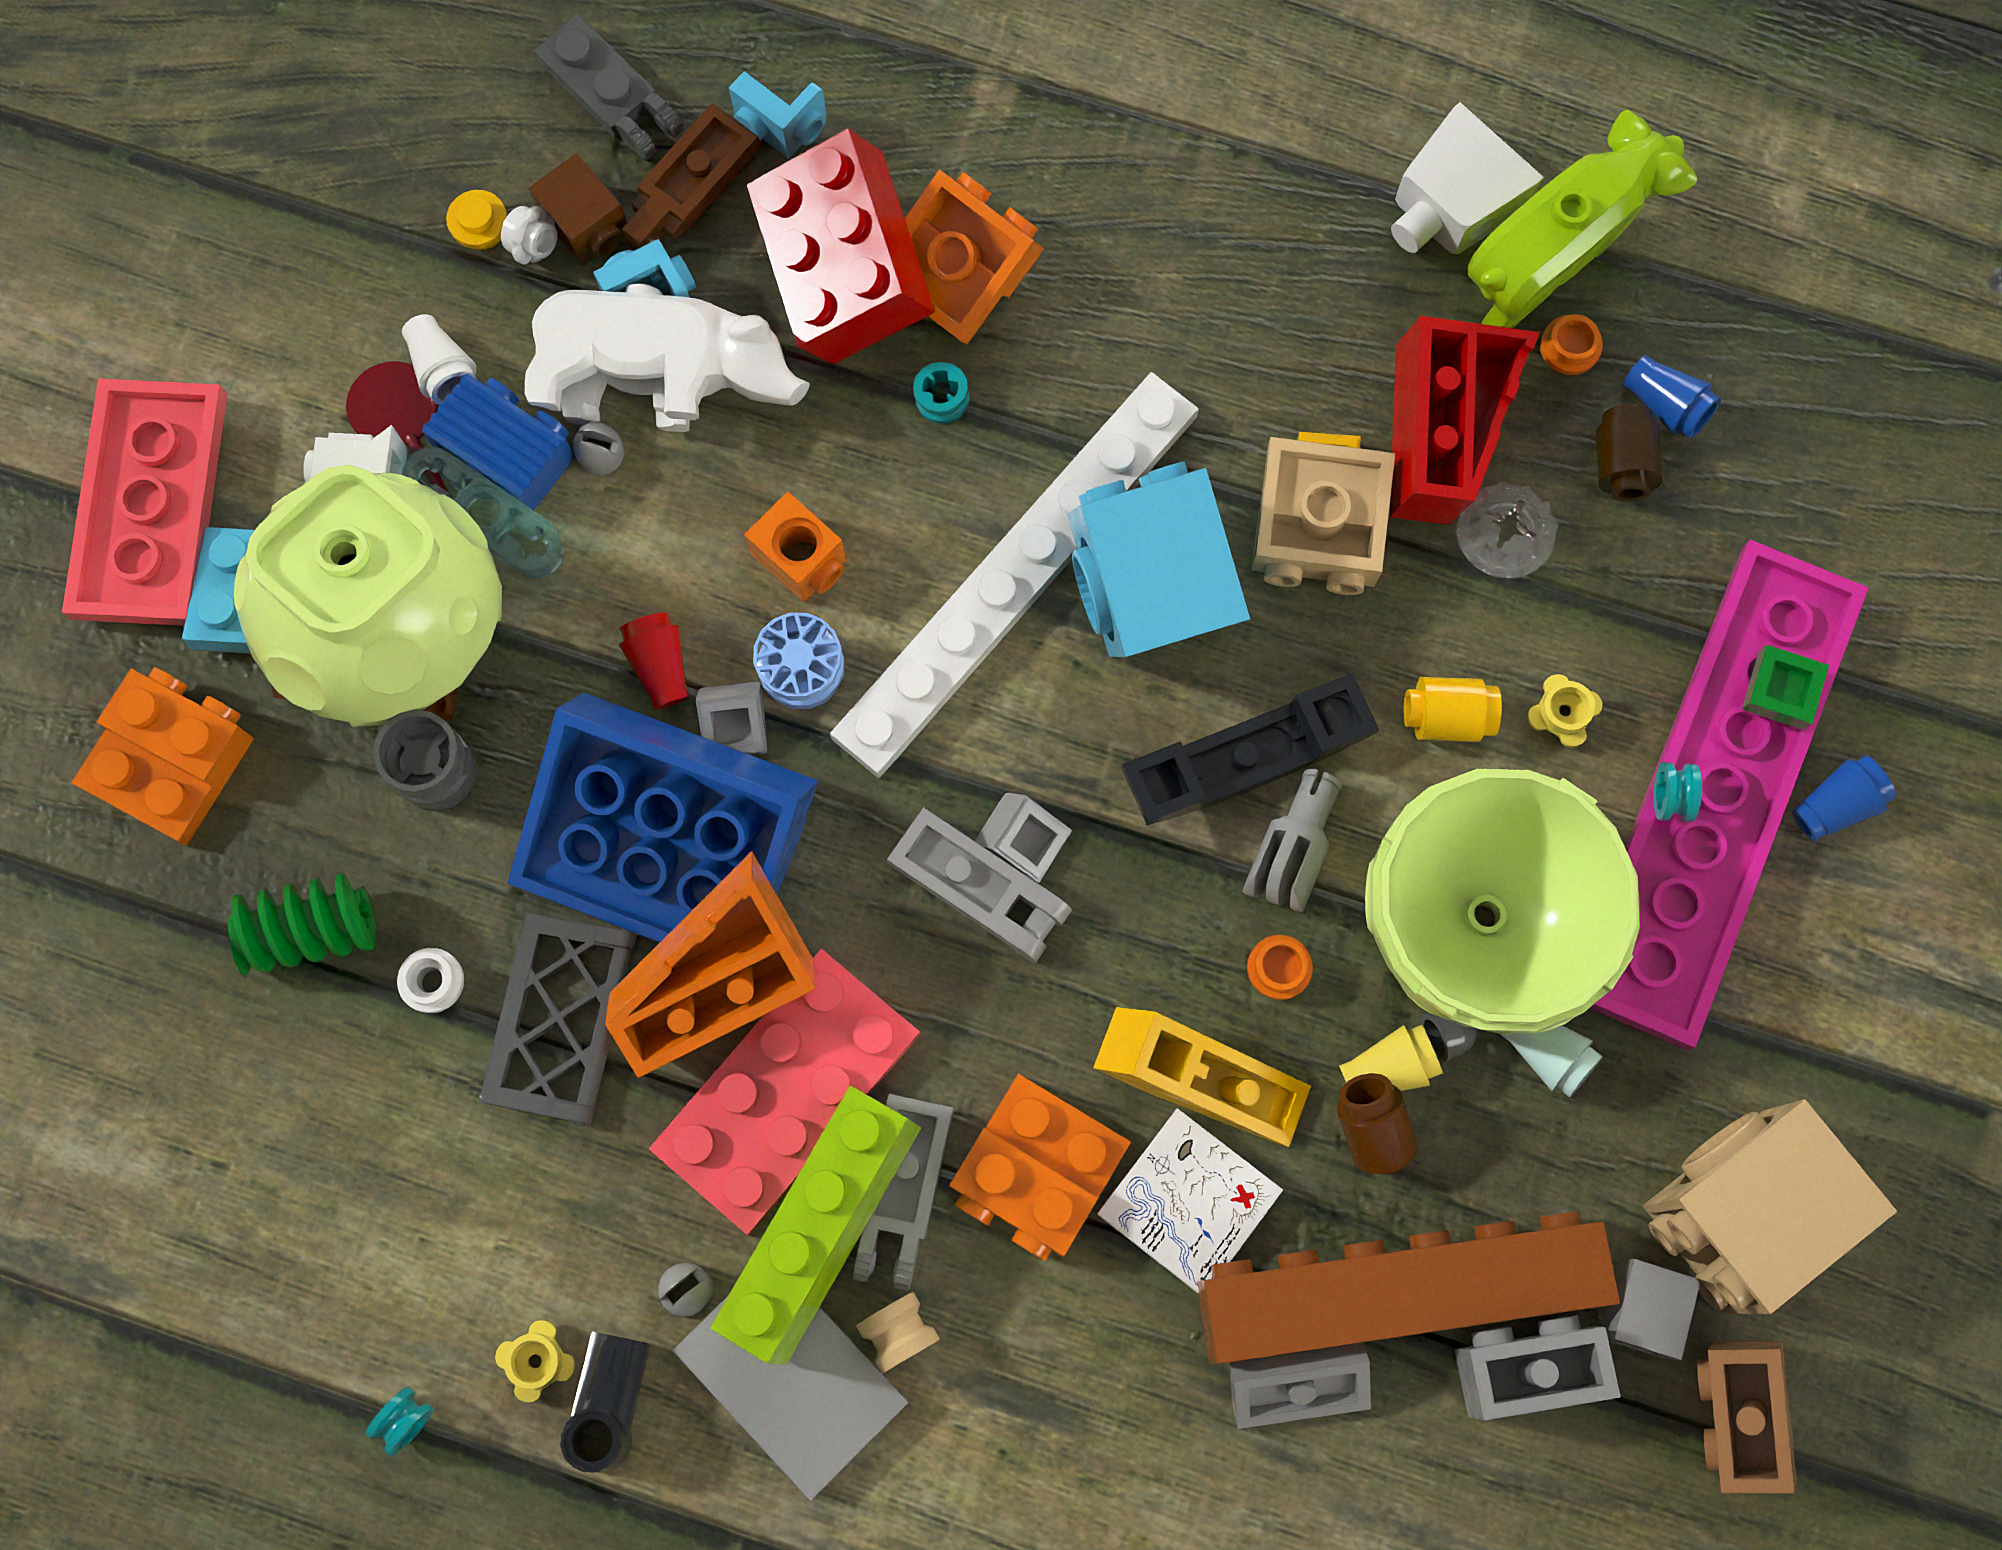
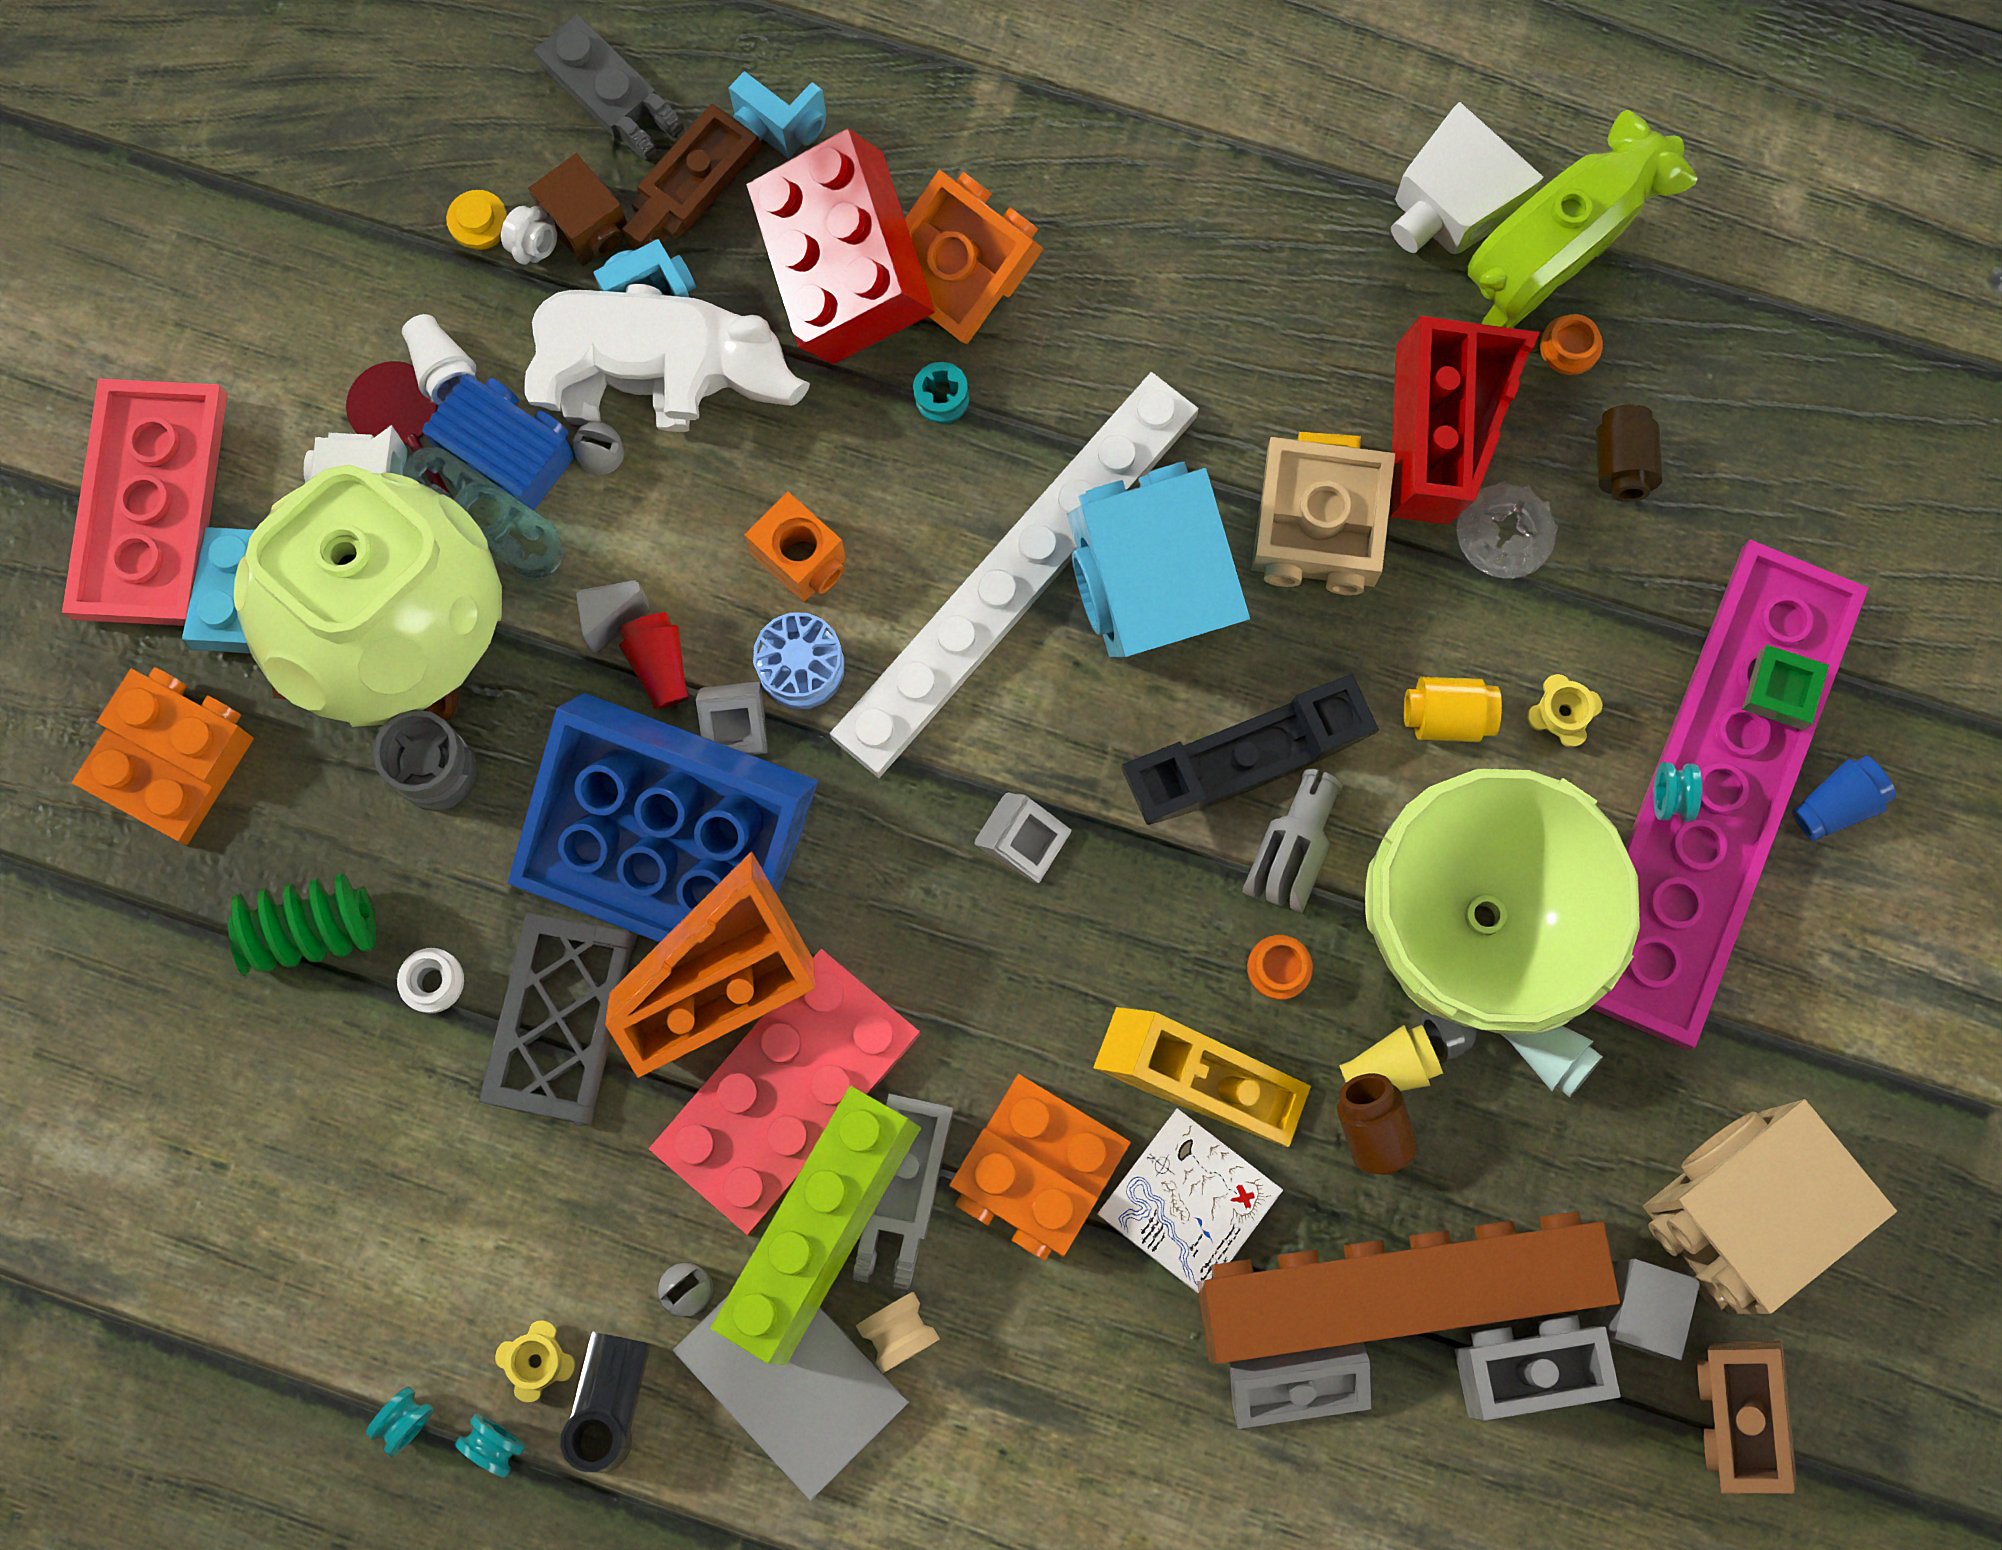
(490, 1445): none -> teal bush
(607, 609): none -> light grey slope
(977, 883): light grey plate -> none
(1674, 397): blue cone -> none

